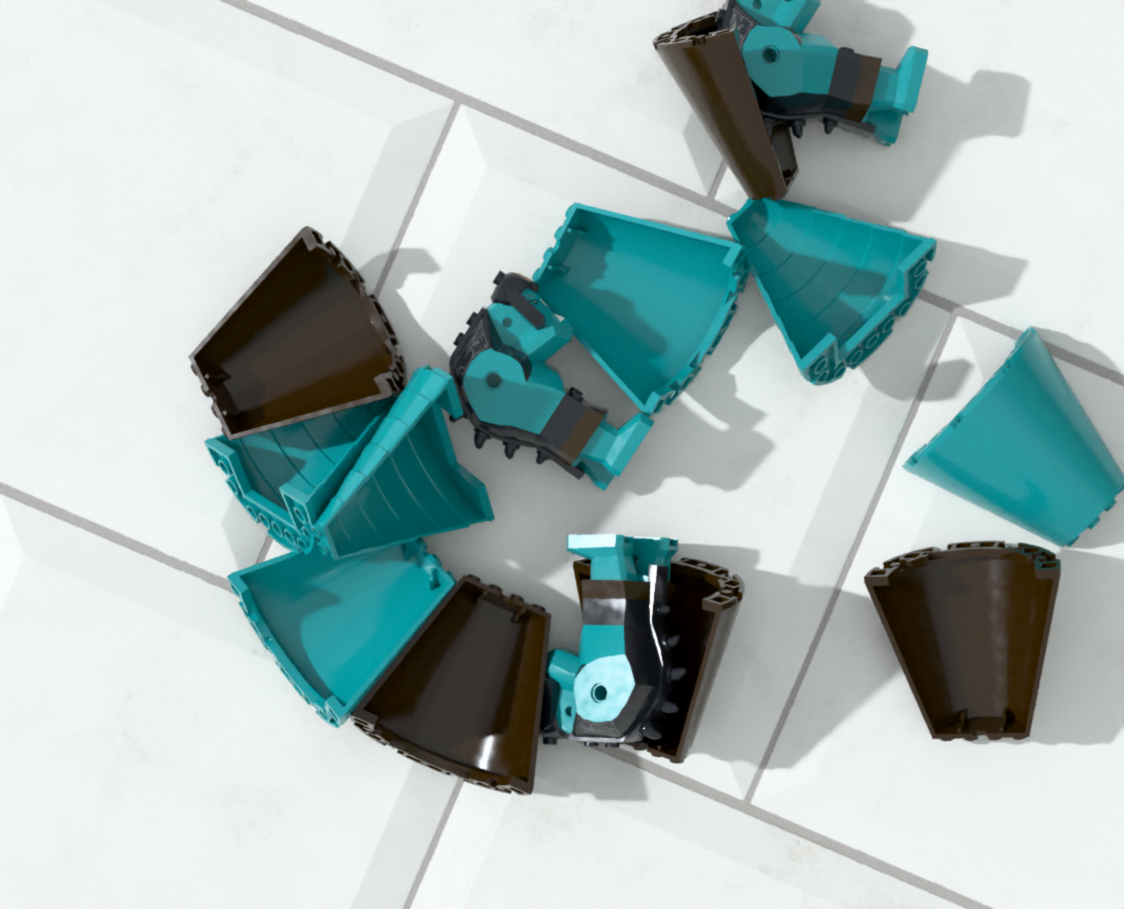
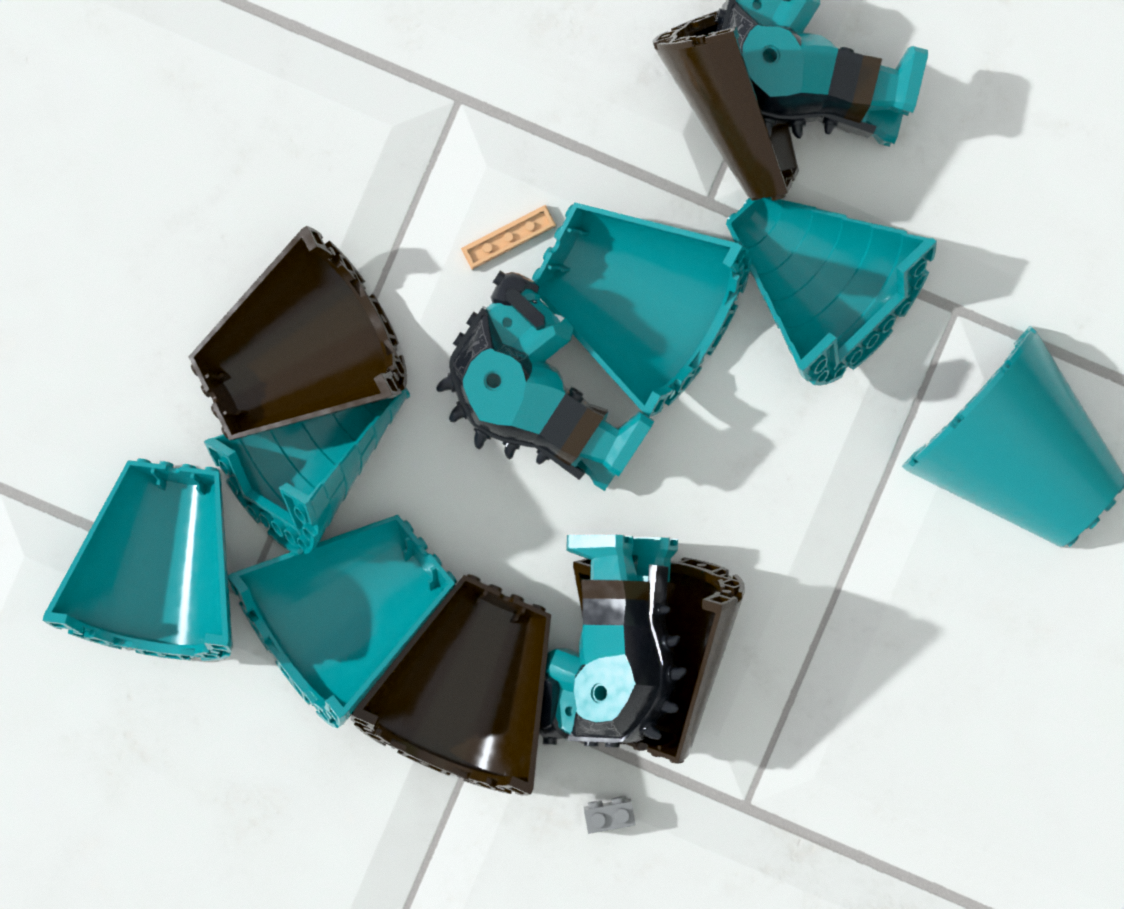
(153, 567): none -> teal cone
(405, 477): teal cone -> none
(508, 237): none -> light nougat tile
(609, 815): none -> light grey brick
(970, 632): dark brown cone -> none

